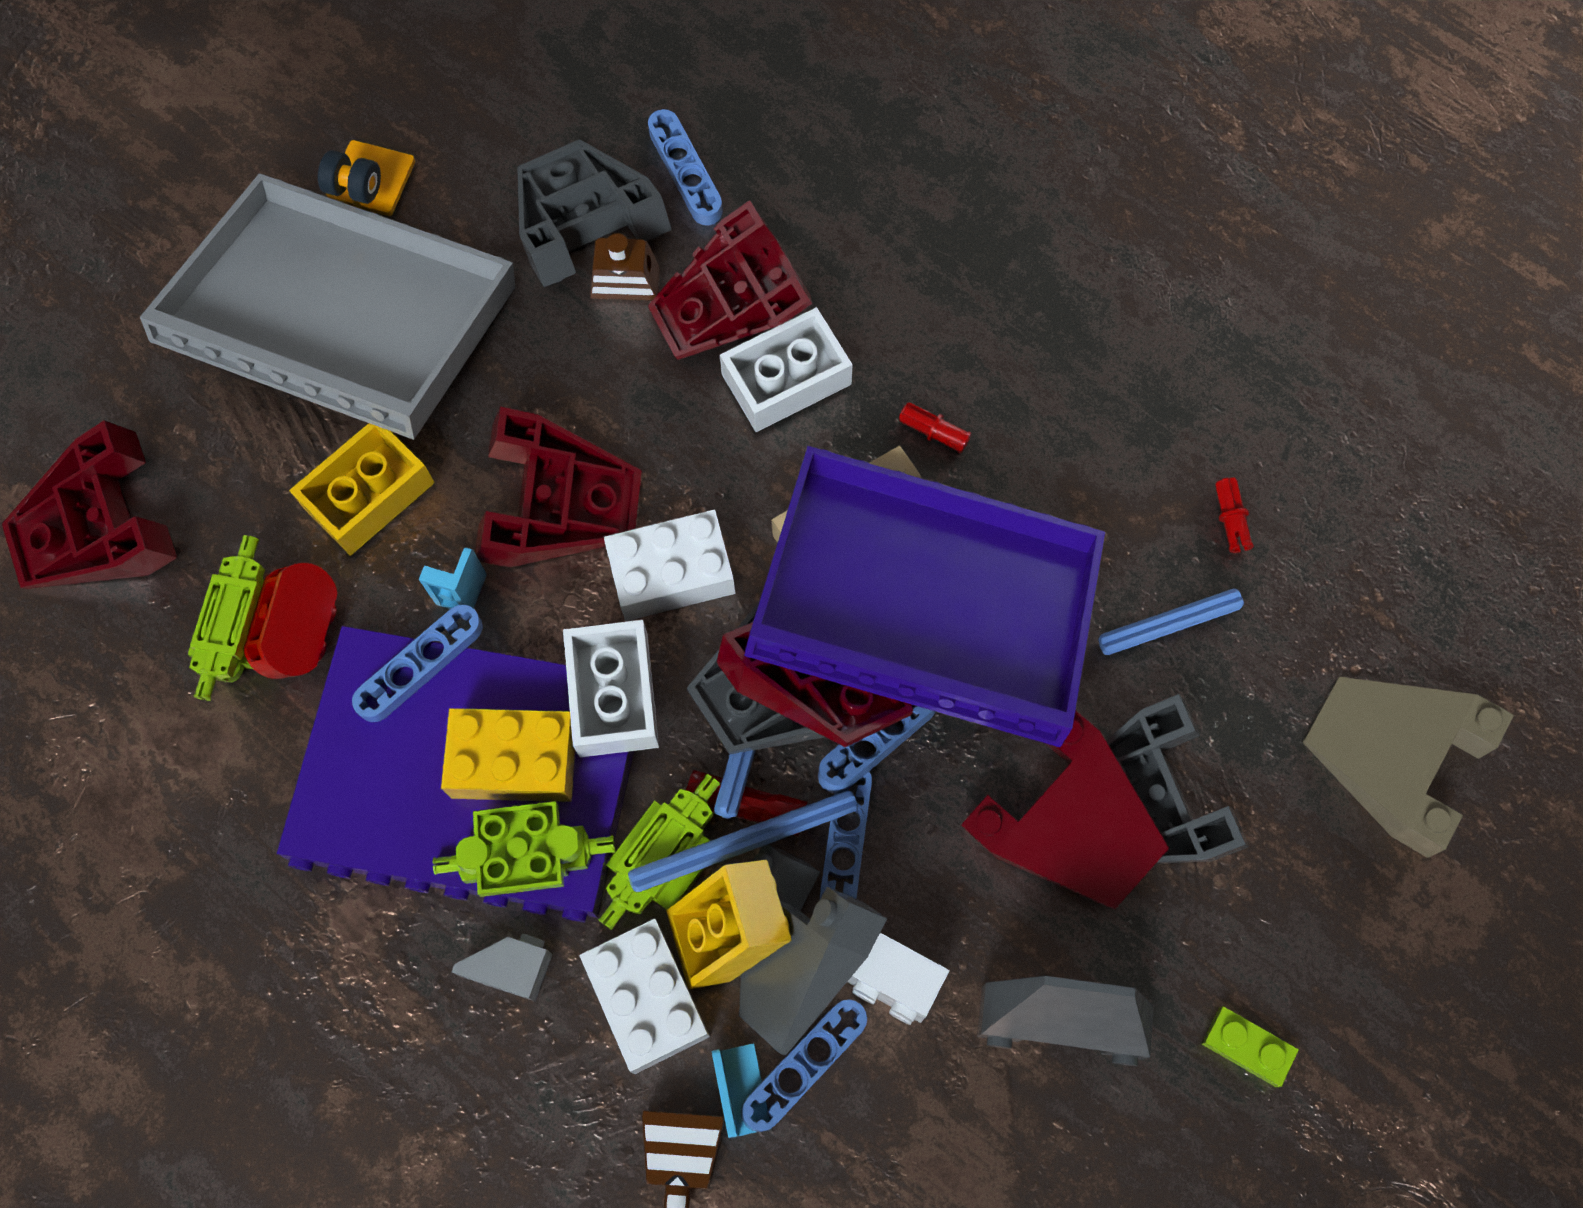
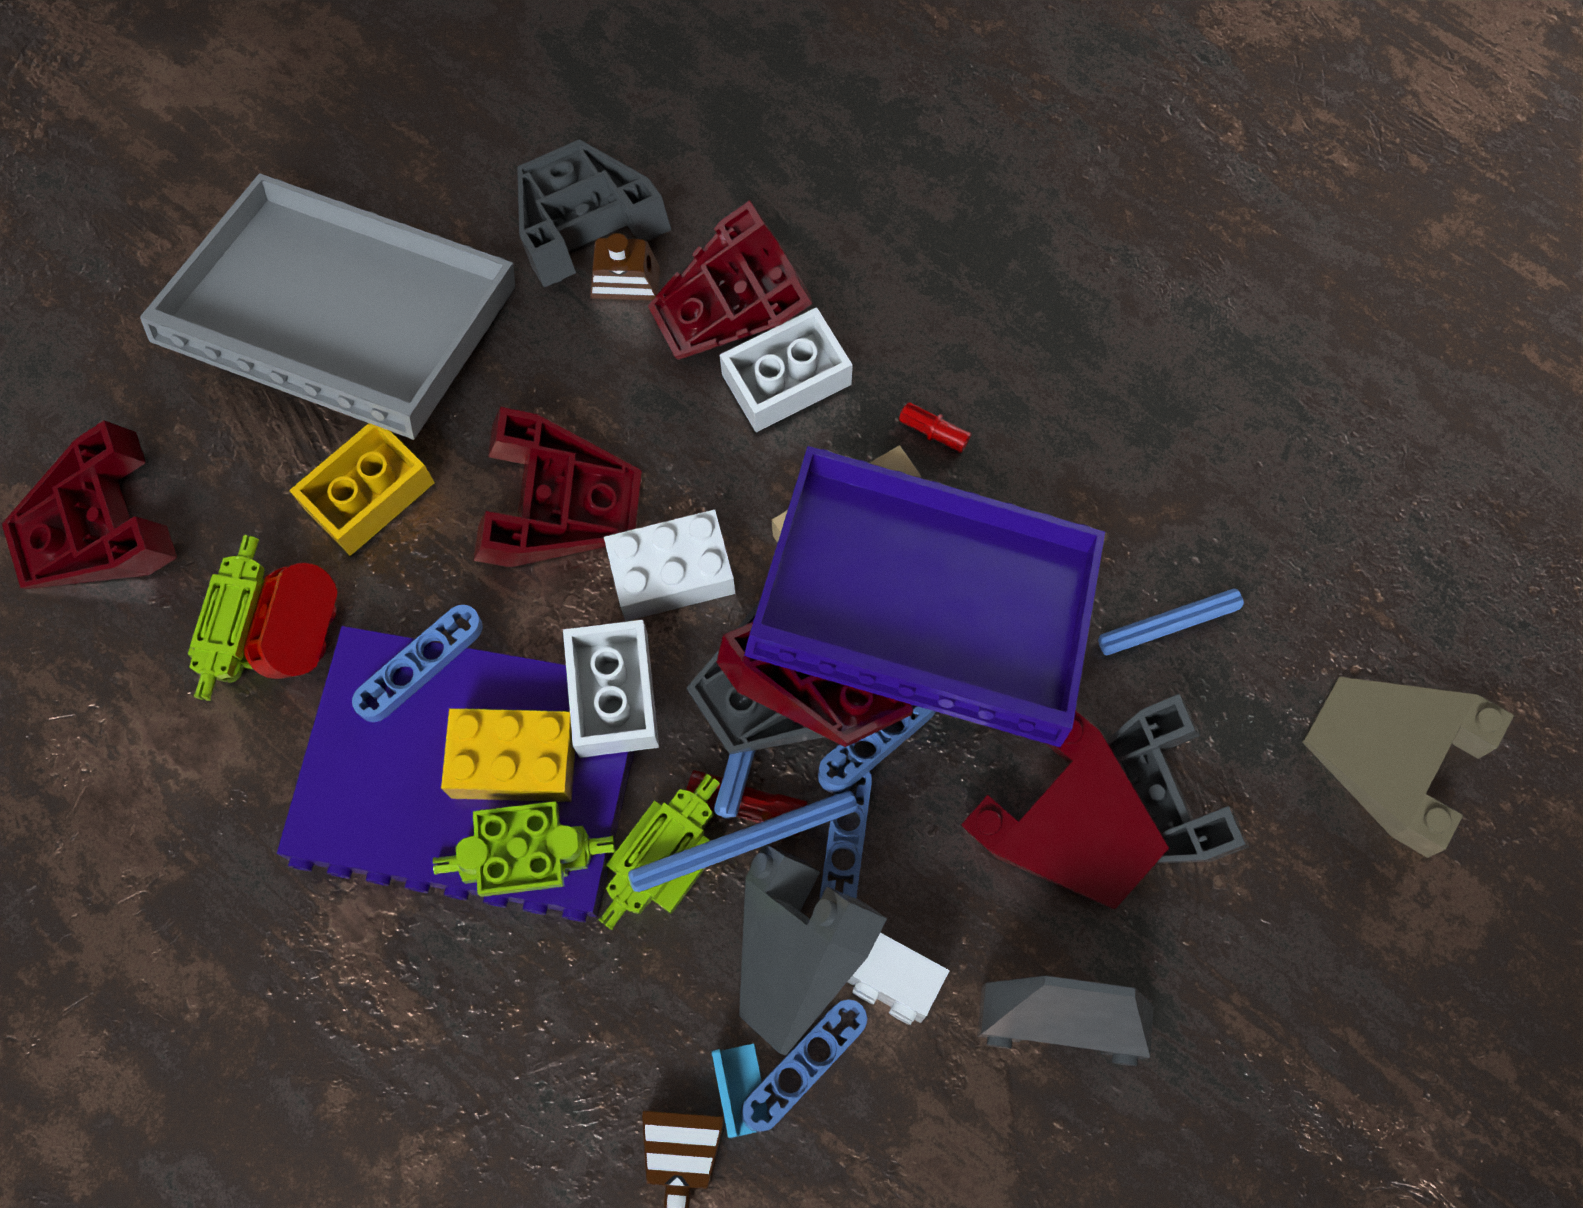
(365, 176): plate -> none
(457, 588): medium azure panel -> none
(509, 966): light grey slope -> none
(644, 996): white brick -> none
(686, 166): medium blue beam -> none
(728, 924): yellow brick -> none
(1233, 514): red axle -> none
(1250, 1047): lime plate -> none

